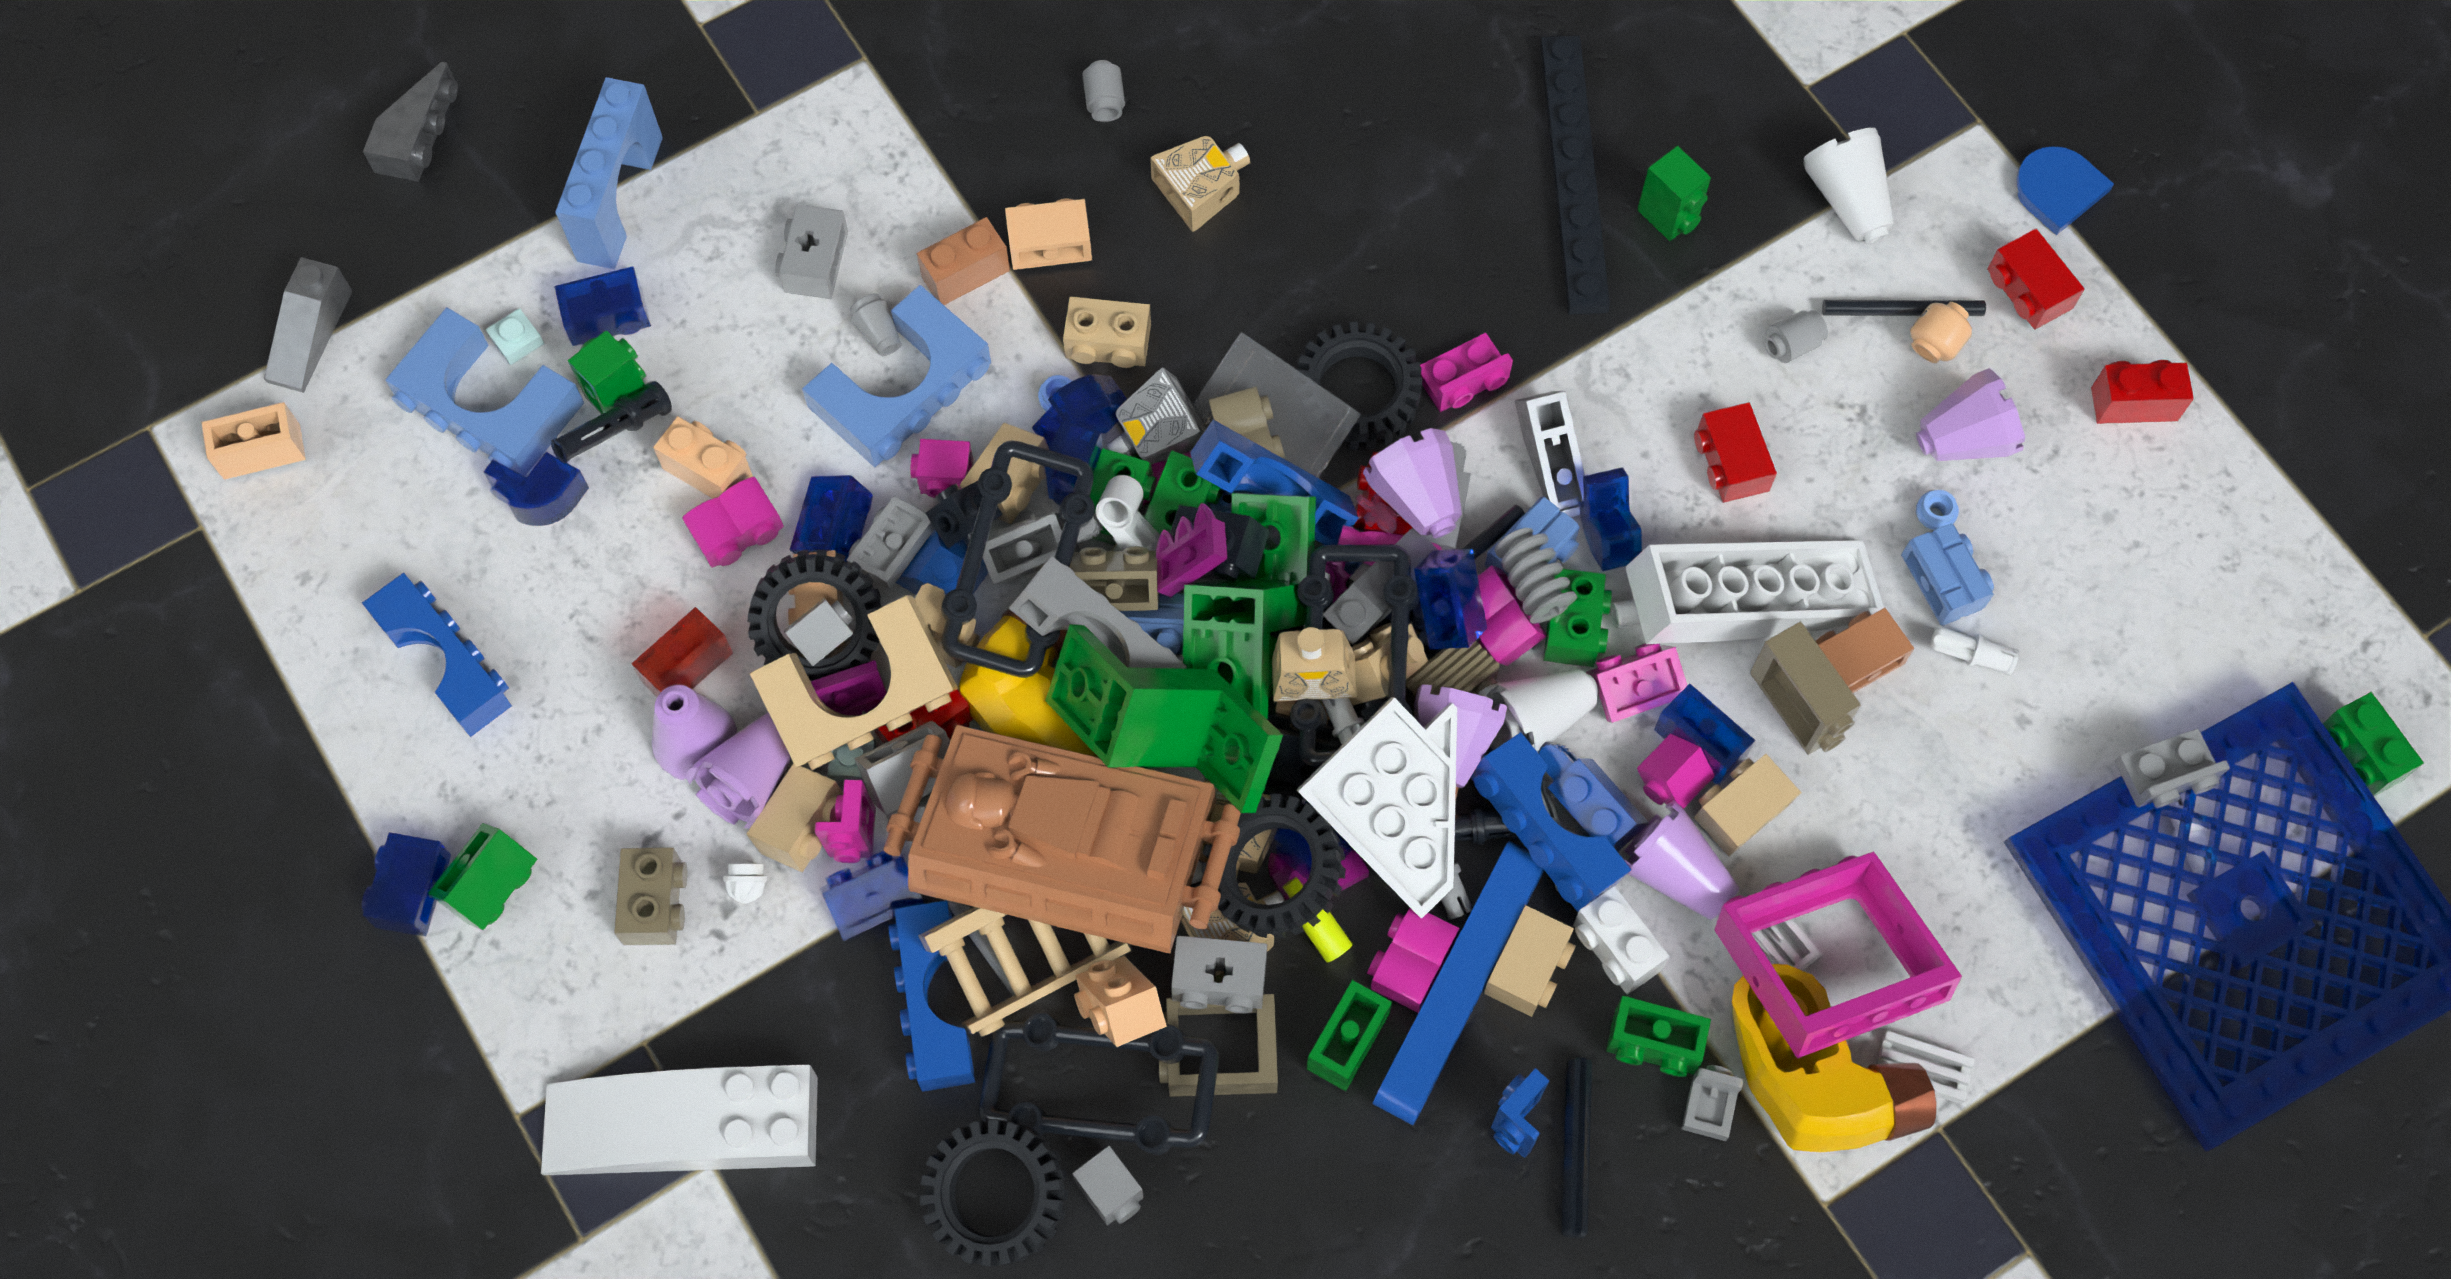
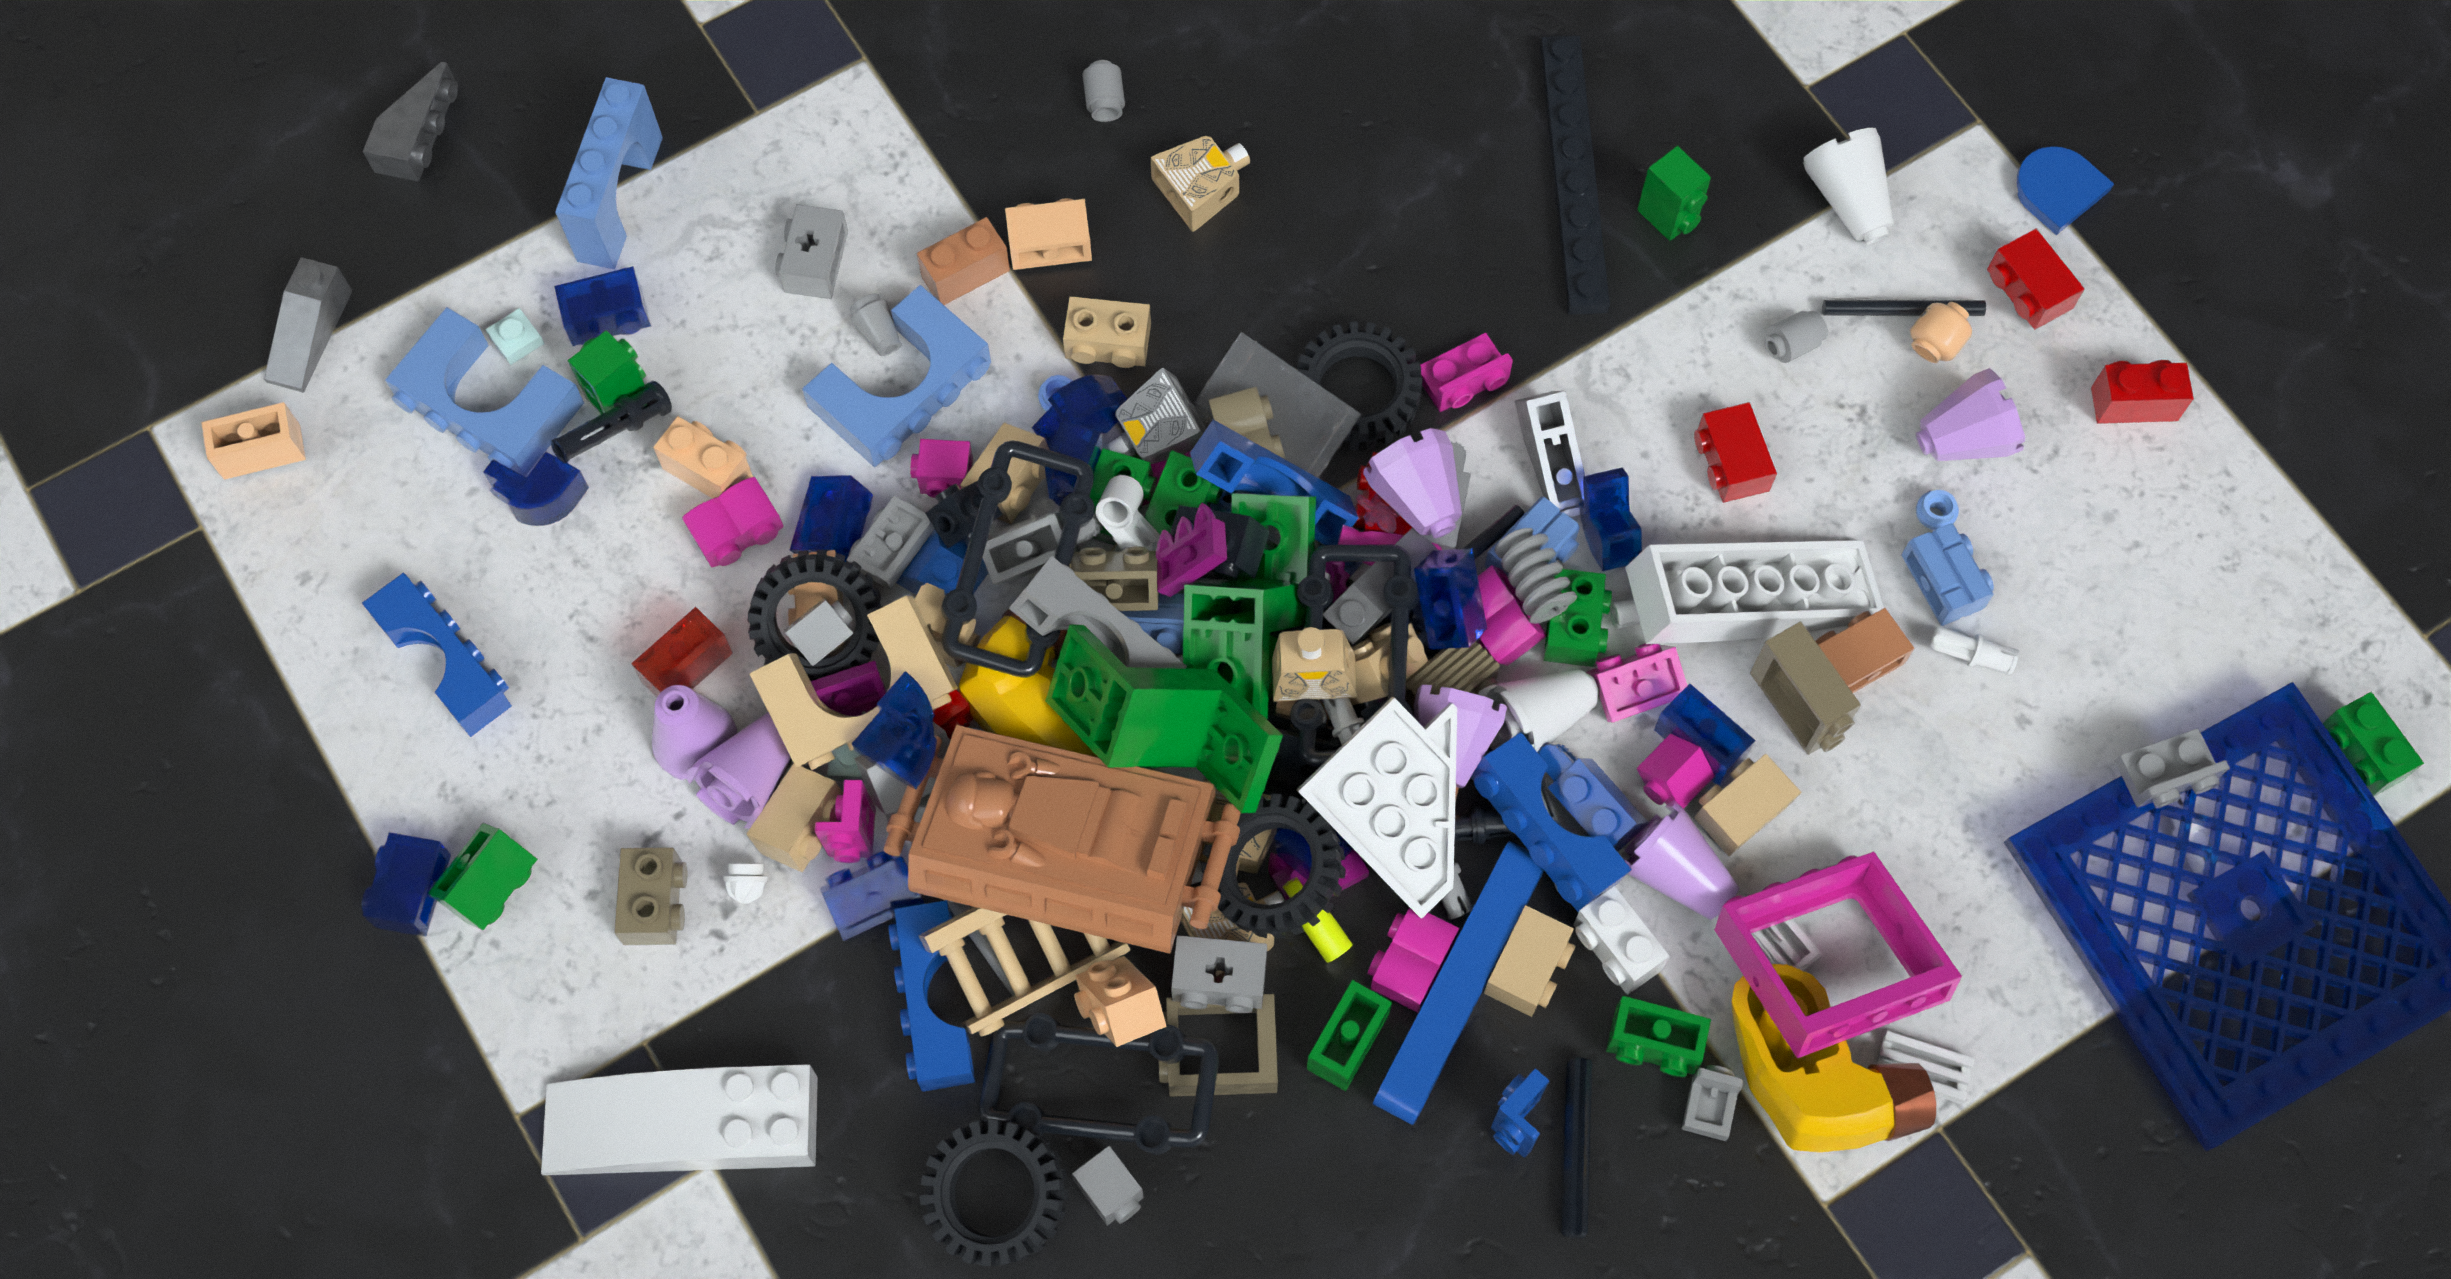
(901, 733): none -> clear blue brick

